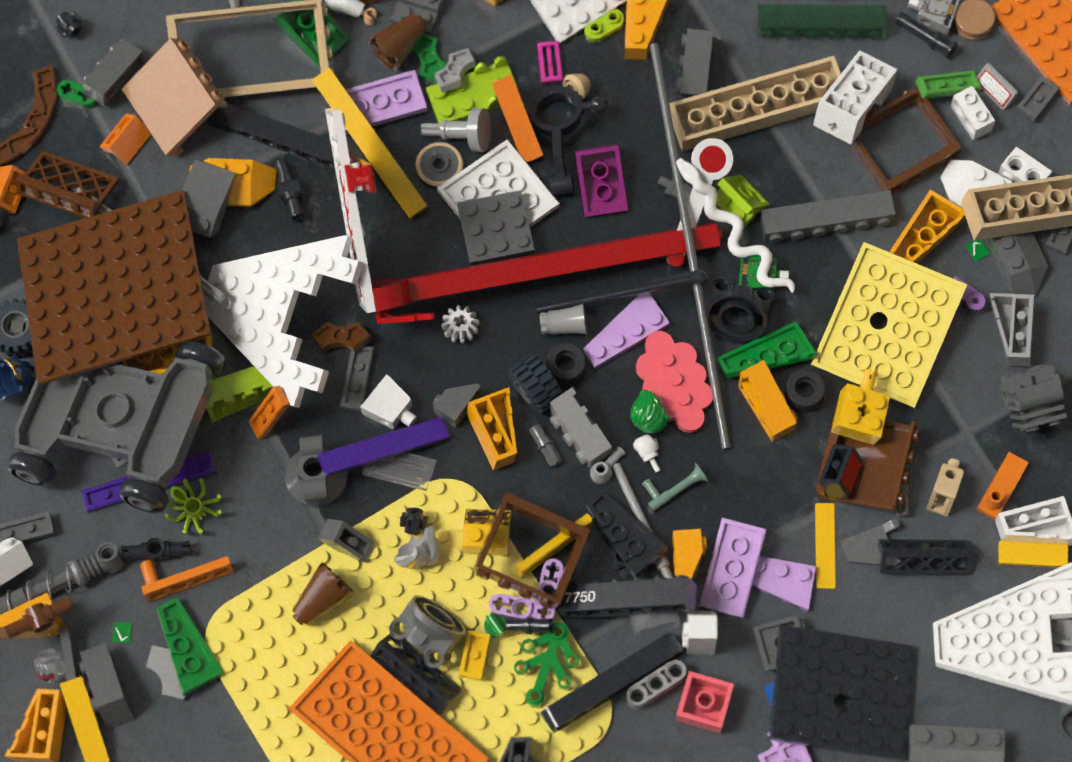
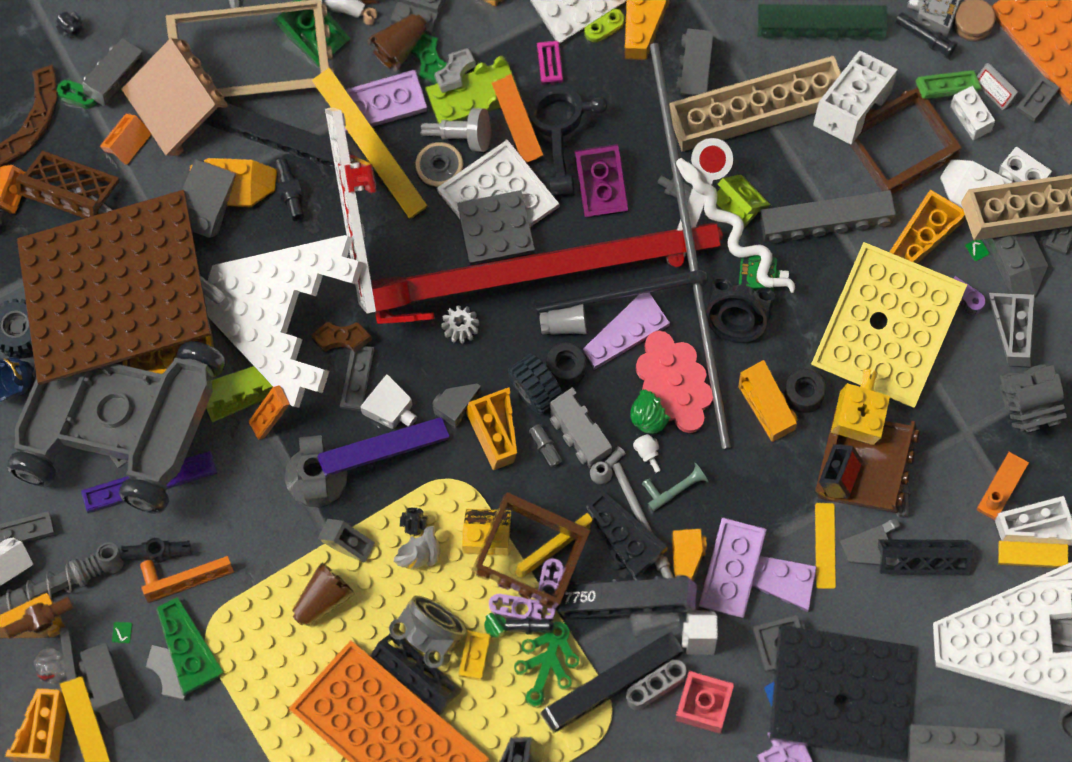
(192, 506): lime animal -> none
(403, 469): clear piece -> none
(579, 83): tan cone -> none
(777, 349): green wing -> none
(945, 487): tan torso -> none

